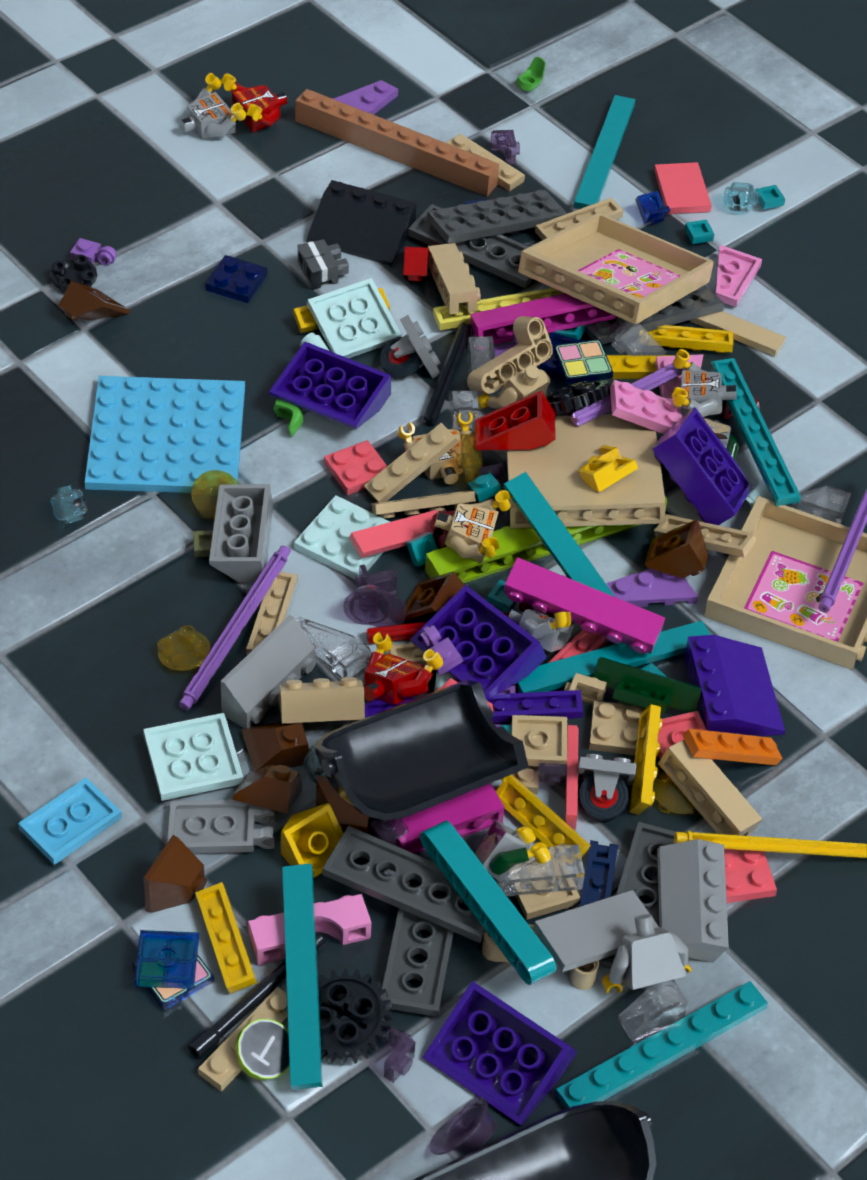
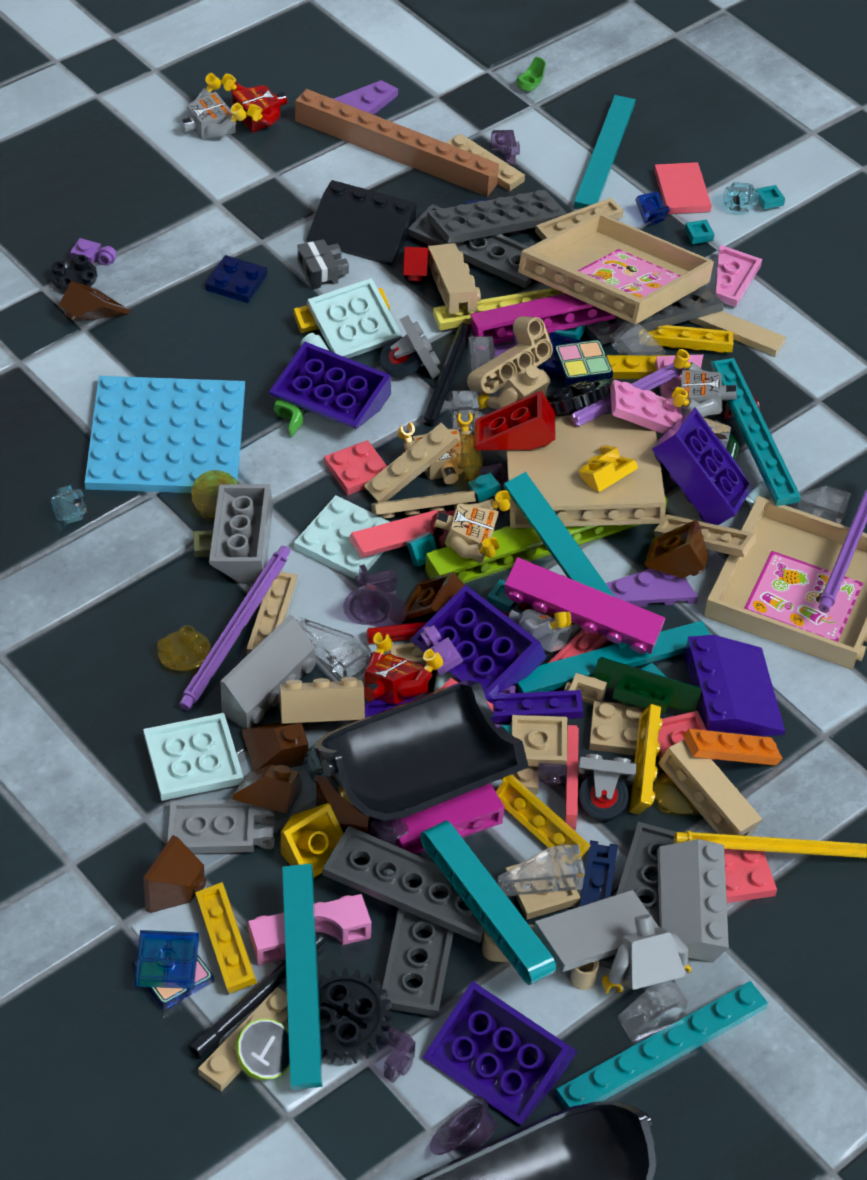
(70, 820): medium azure plate -> none
(505, 848): torso -> none

